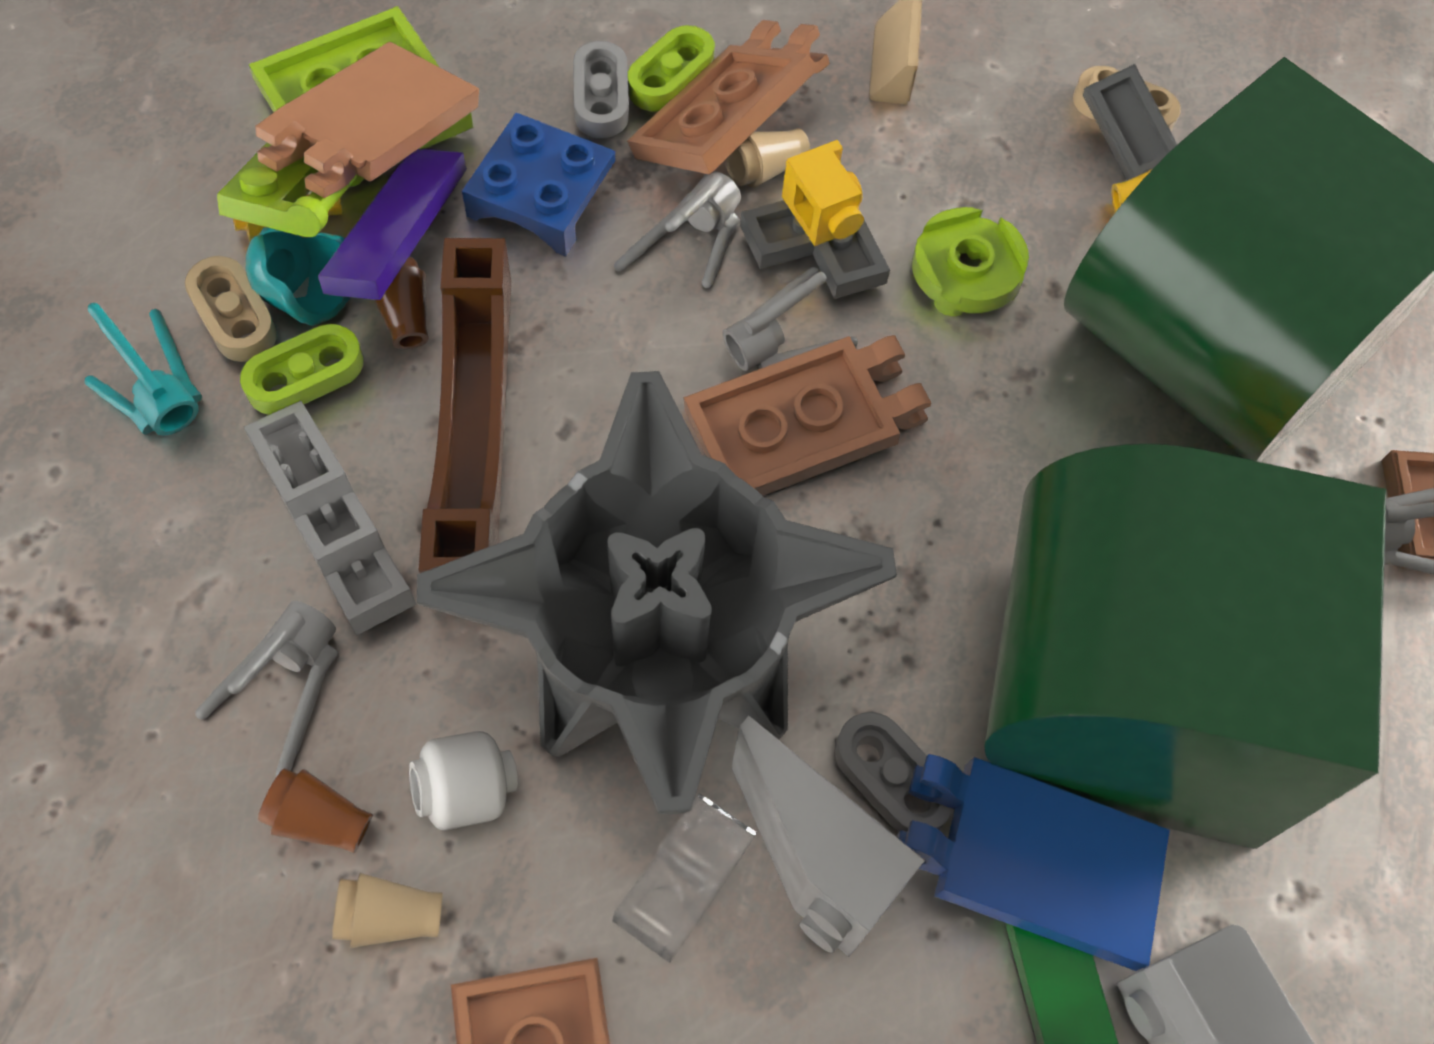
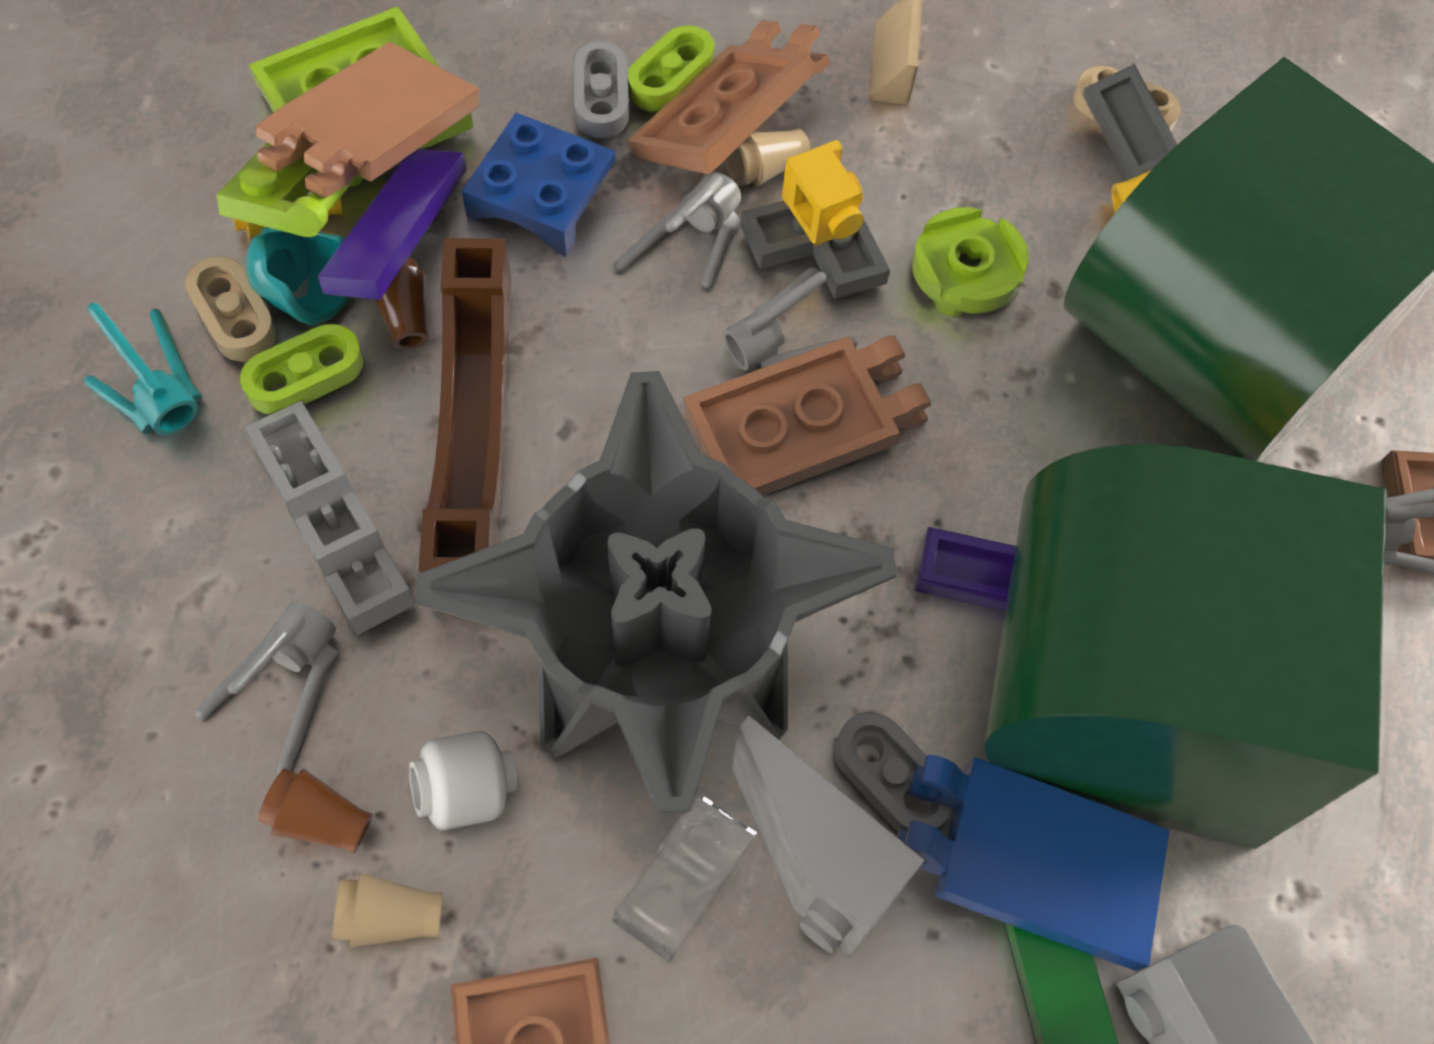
(965, 568): none -> dark purple tile

